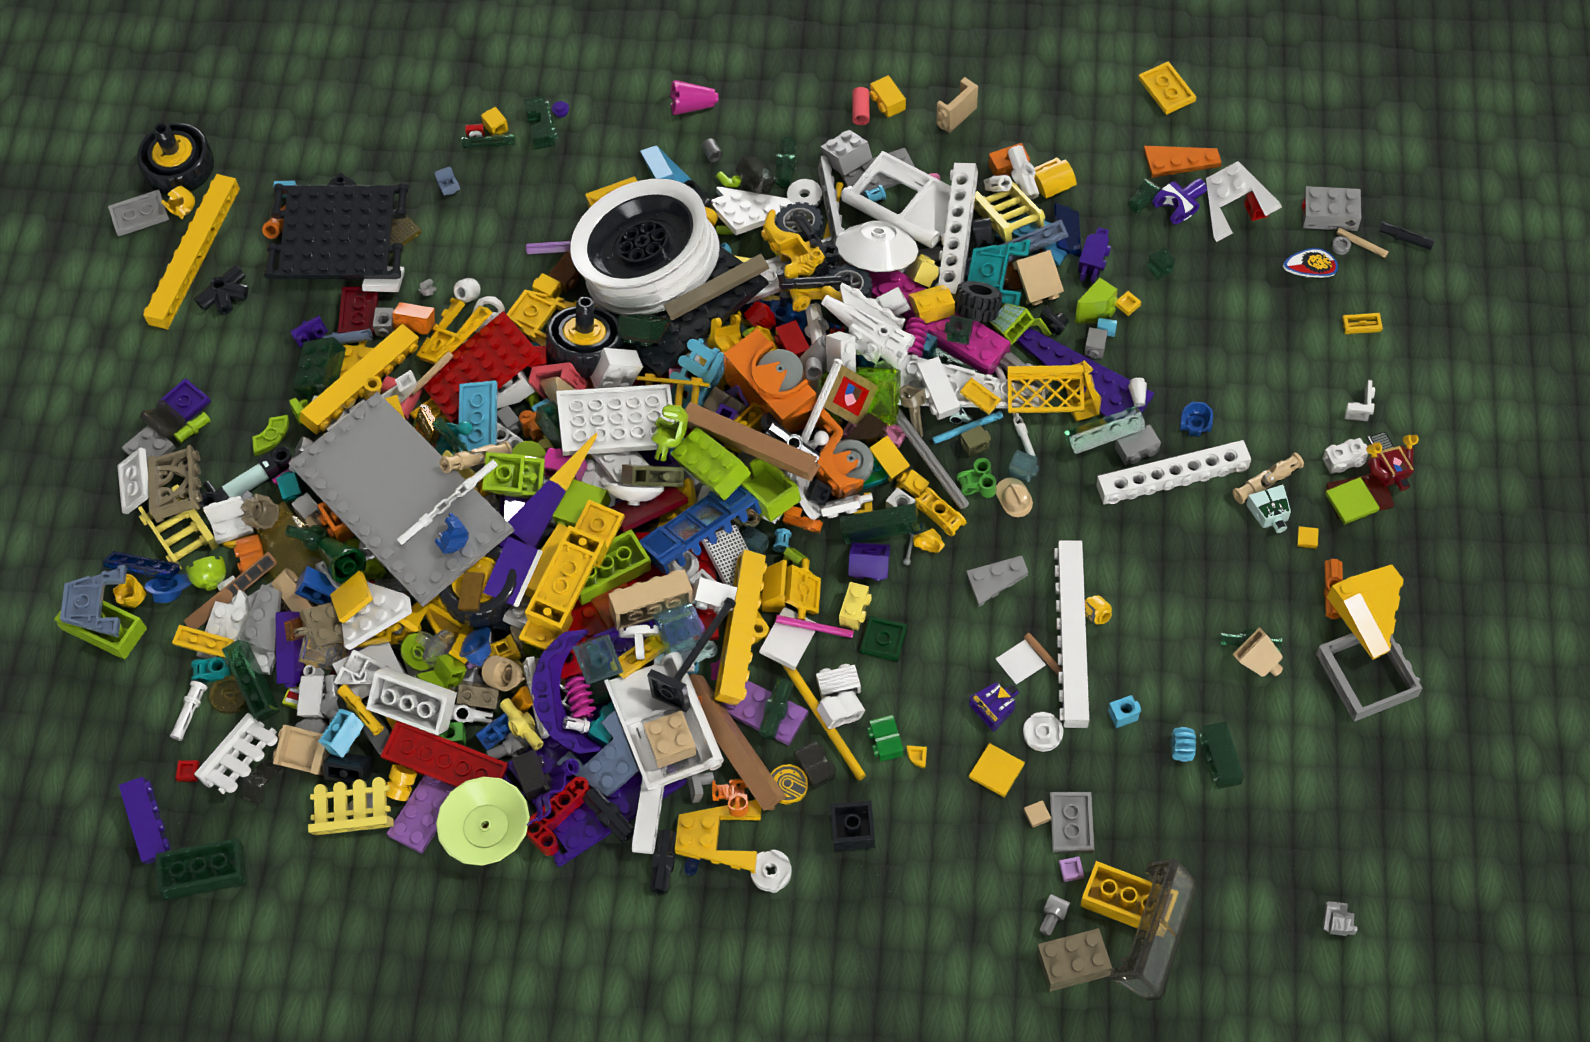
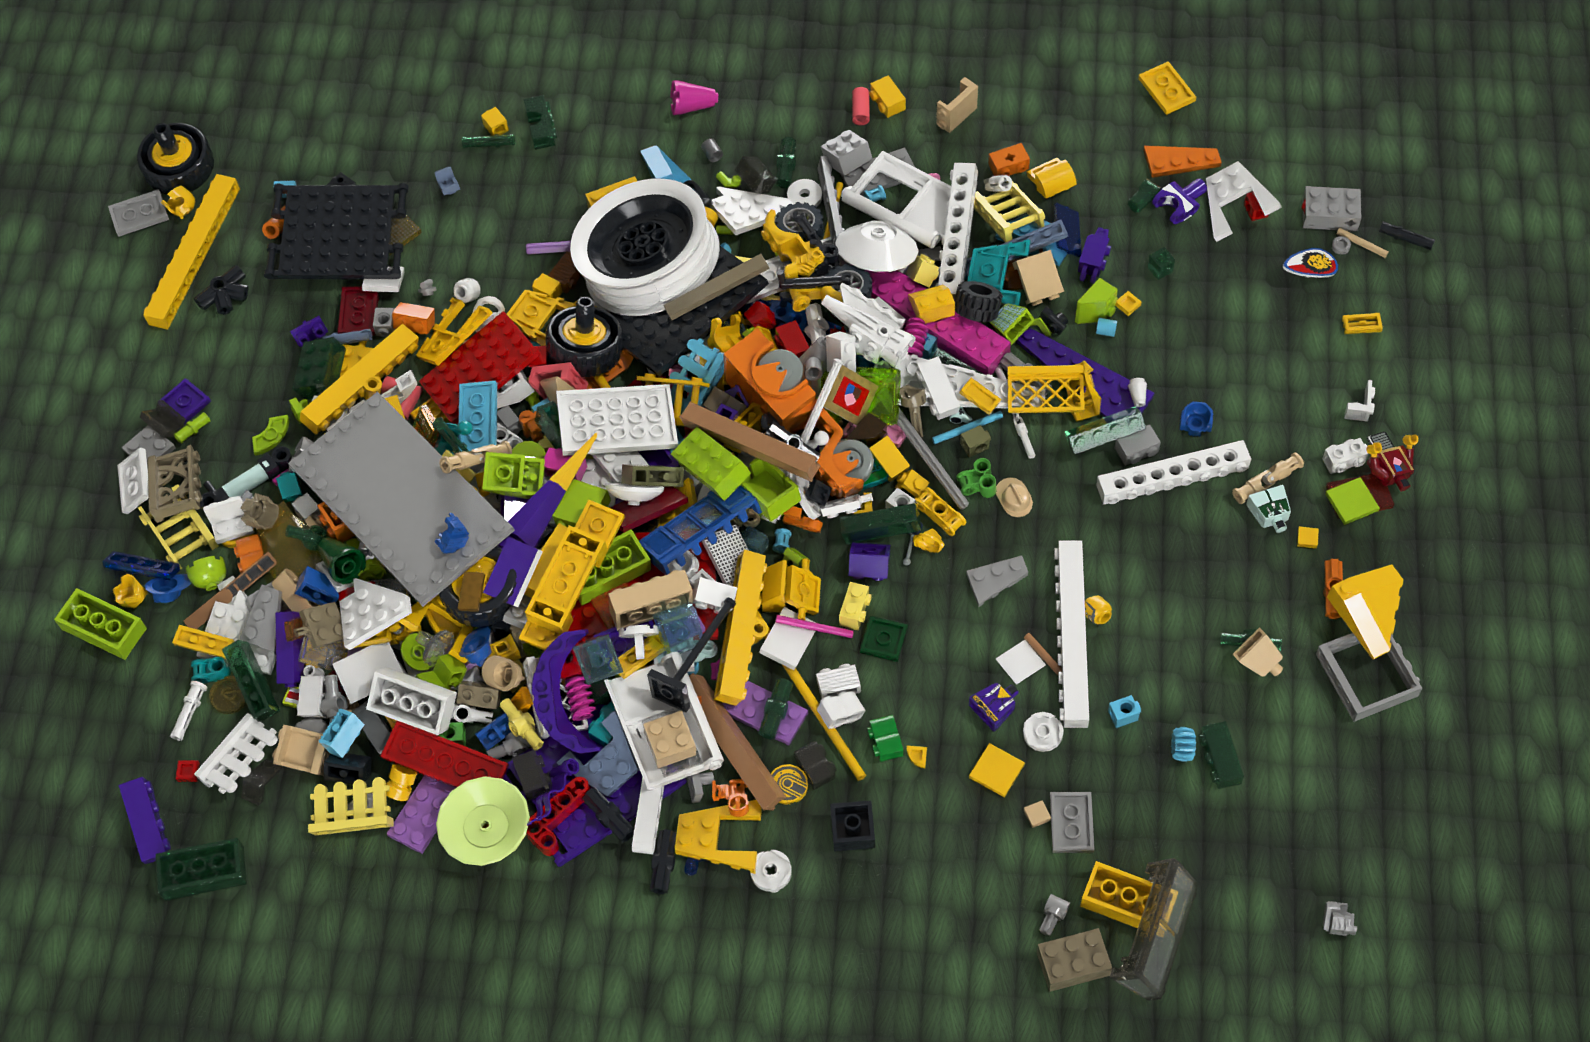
(84, 601): sand blue wing -> none
(351, 597): yellow tile -> none
(354, 703): yellow pin -> none
(358, 669): white slope -> none
(426, 519): white piece -> none
(438, 366): tan bar -> none
(474, 130): red tile -> none
(560, 109): dark purple plate -> none
(580, 725): white pin -> none
(616, 368): white brick -> none
(642, 328): clear green slope -> none
(669, 433): lime piece -> none
(894, 301): white brick -> none
(959, 336): clear green brick -> none
(982, 231): black piece -> none
(1023, 172): white piece -> none
(1023, 466): clear light blue brick -> none
(1071, 869): lavender tile -> none
(1095, 343): light grey brick -> none

